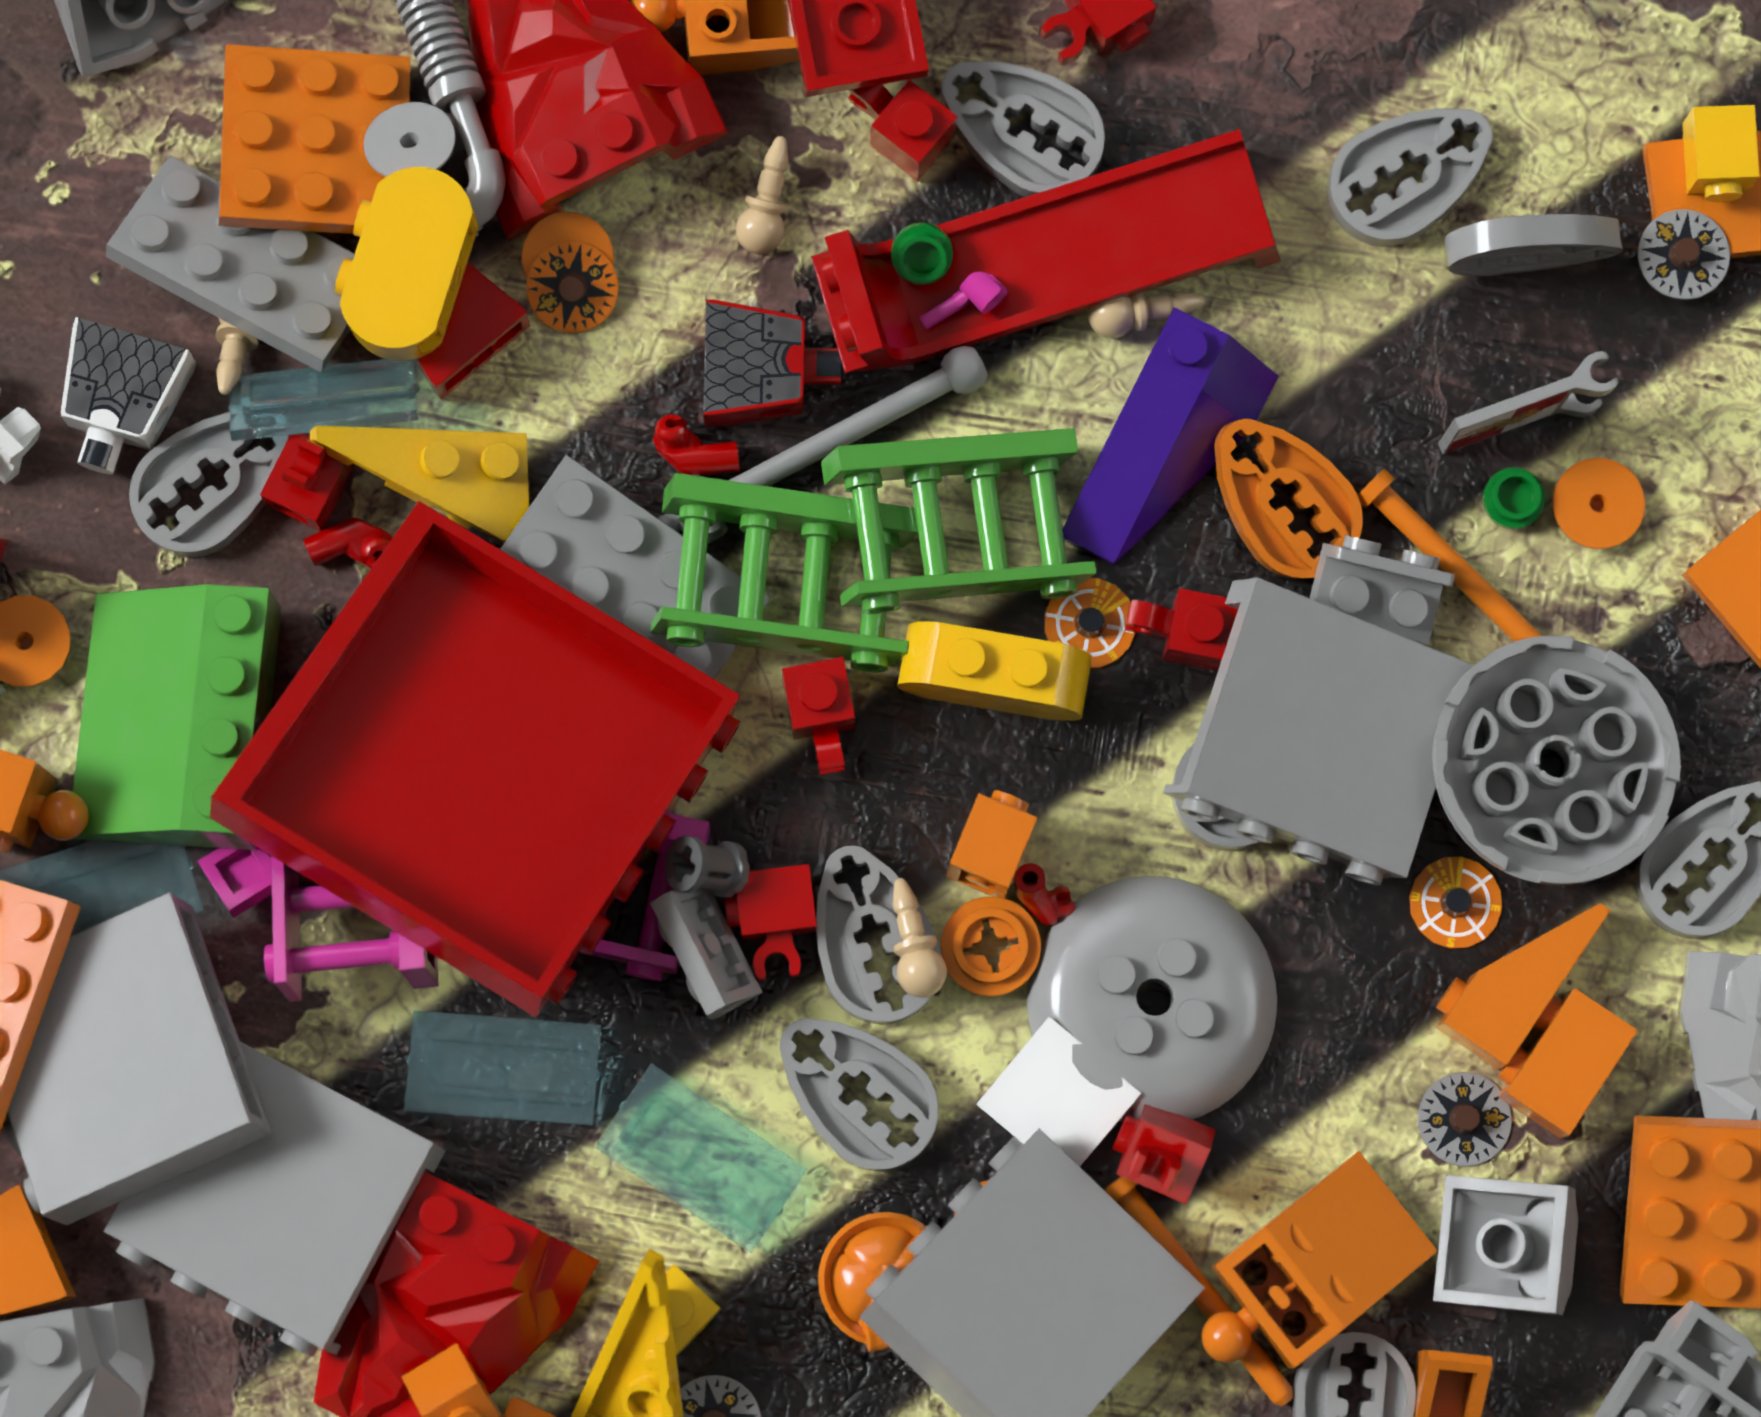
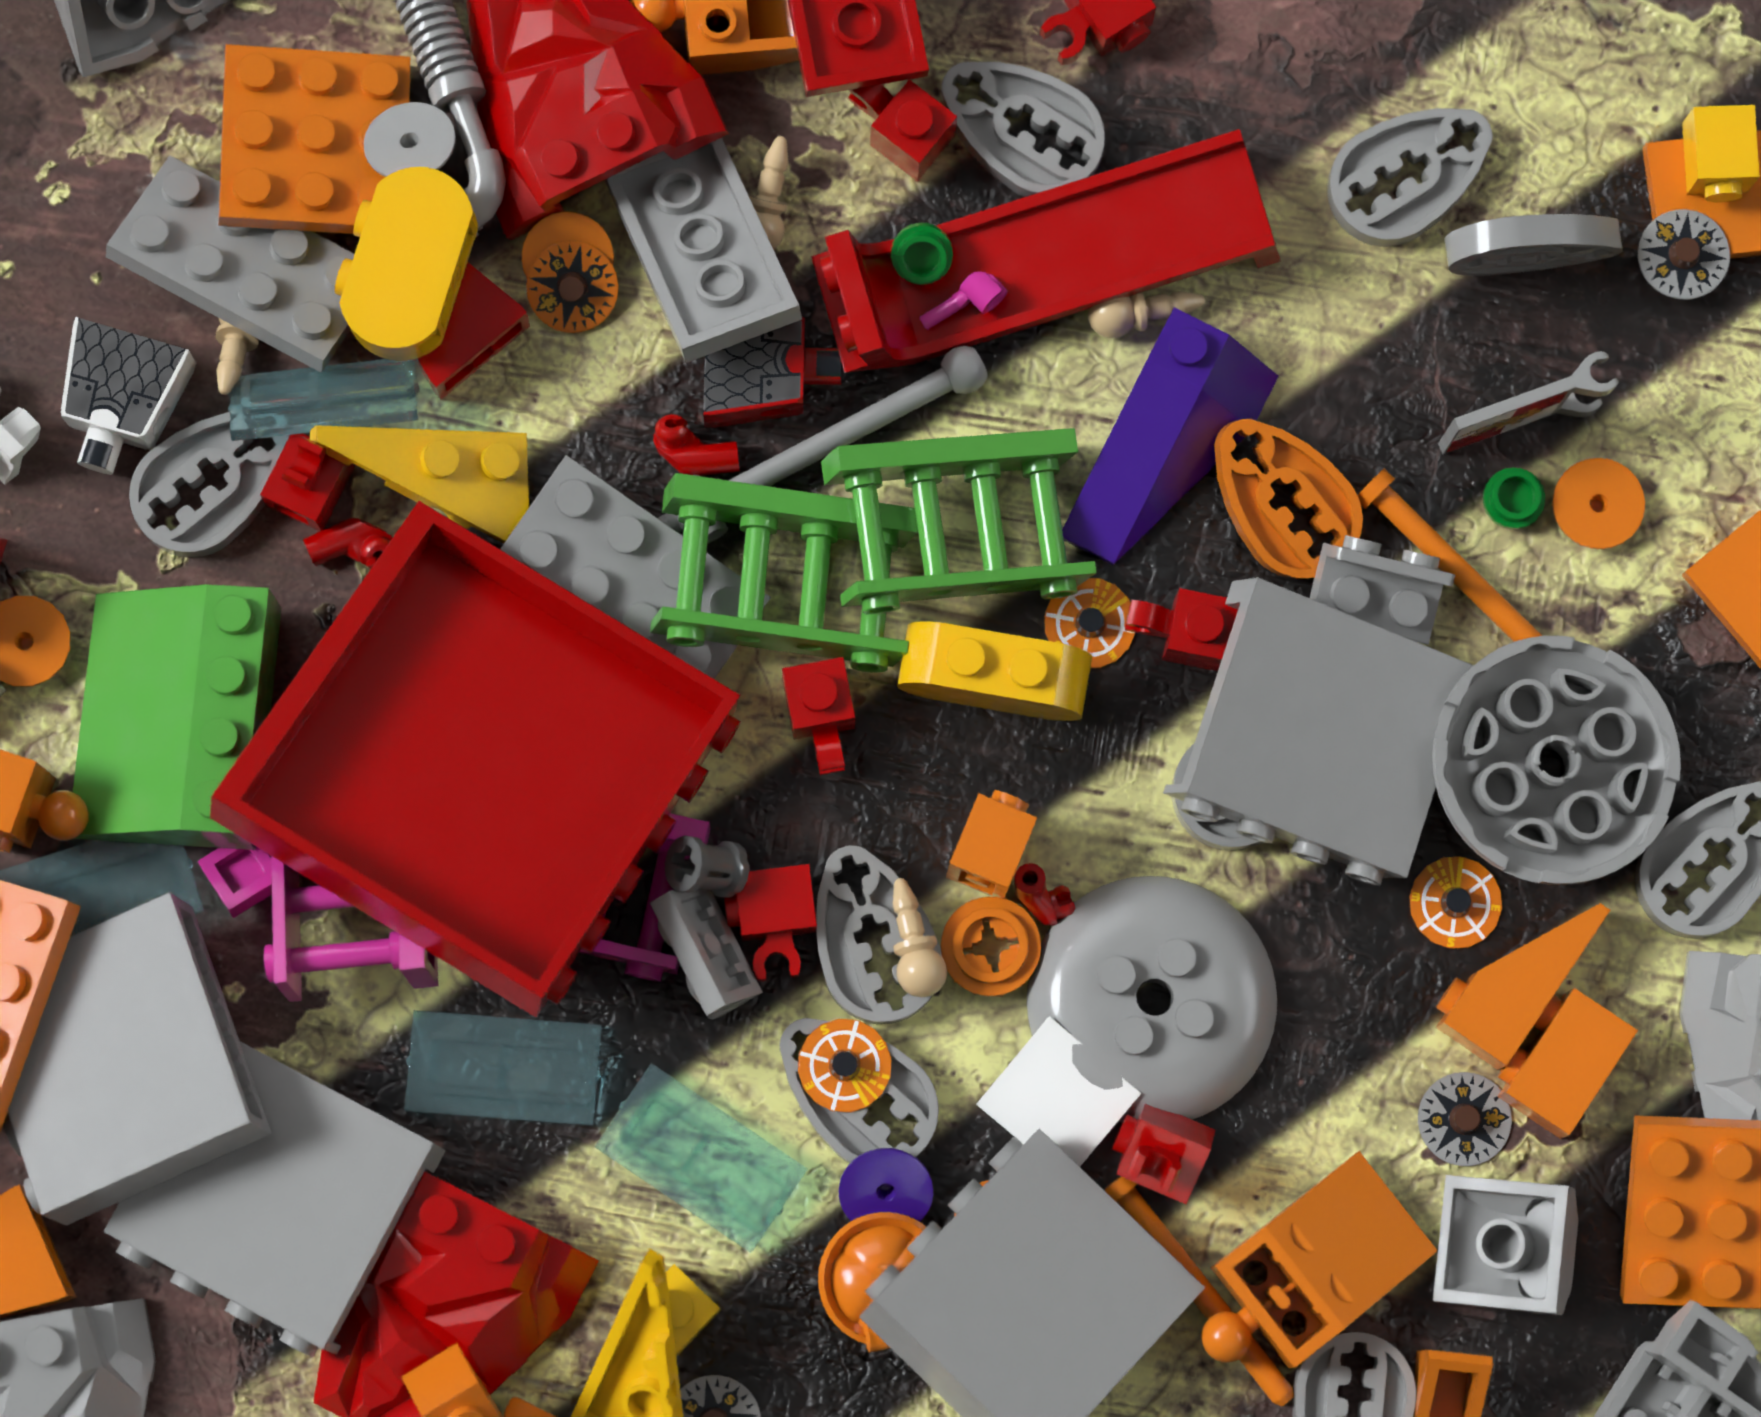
(703, 249): none -> light grey plate
(844, 1065): none -> orange piece
(886, 1183): none -> dark purple piece

